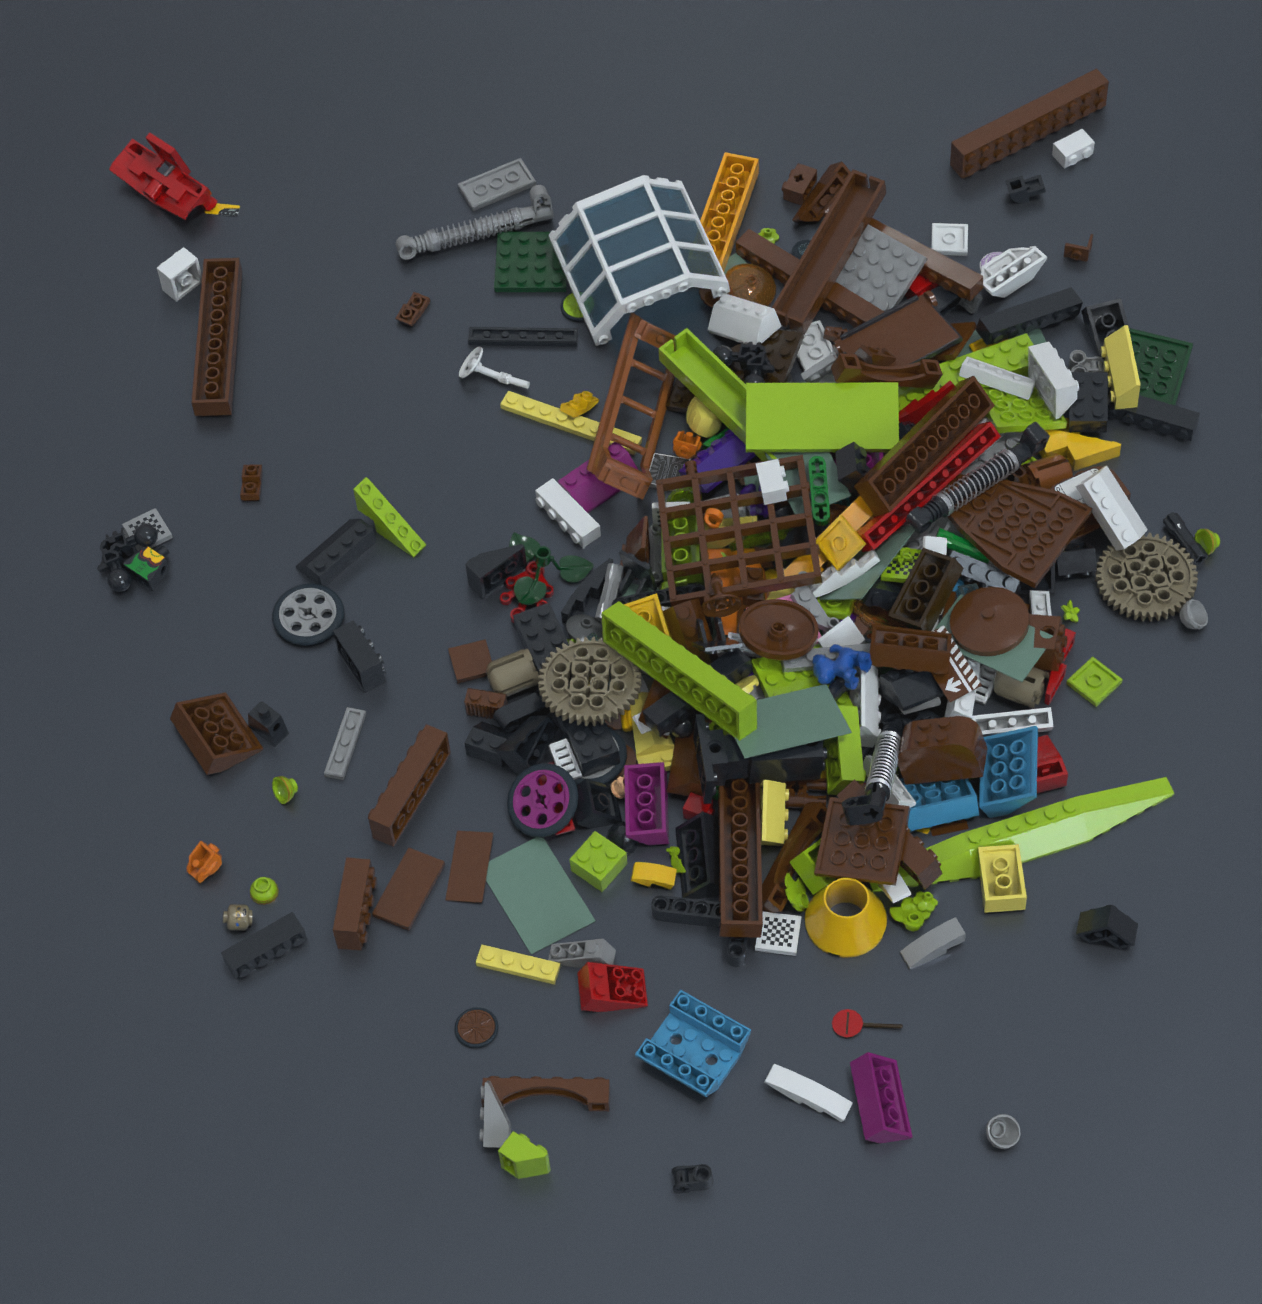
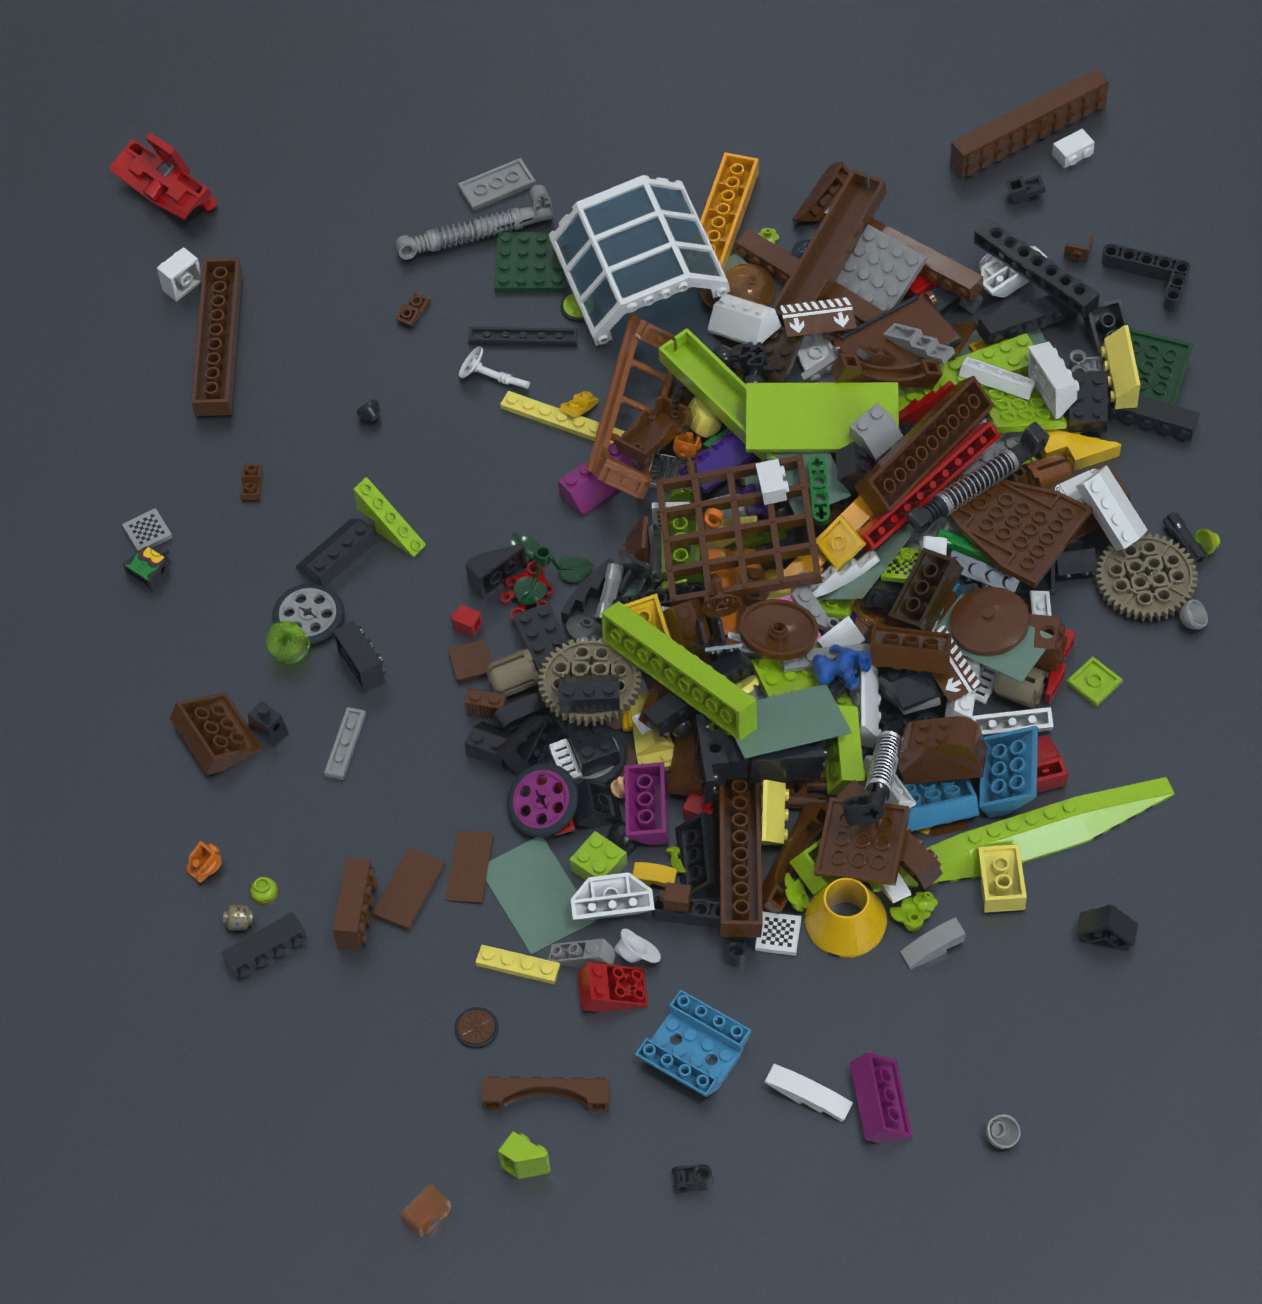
(119, 545): black piece -> none
(225, 209): sticker -> none
(282, 633): none -> clear neon green brick
(284, 788): lime piece -> none
(369, 411): none -> black cone
(409, 785): reddish brown brick -> none
(426, 1210): none -> clear orange brick
(466, 620): none -> red brick
(496, 1122): light grey slope -> none
(567, 513): white brick -> none
(589, 693): none -> black slope
(611, 897): none -> white wedge
(635, 948): none -> white piece
(654, 433): none -> reddish brown piece
(676, 897): none -> reddish brown brick
(799, 184): reddish brown brick -> none
(818, 317): none -> reddish brown sticker
(849, 1023): red piece -> none
(875, 432): none -> light grey slope
(918, 344): none -> light grey slope
(950, 239): white tile -> none
(1036, 268): none -> black brick
(1070, 612): lime plant -> none
(1153, 266): none -> black beam

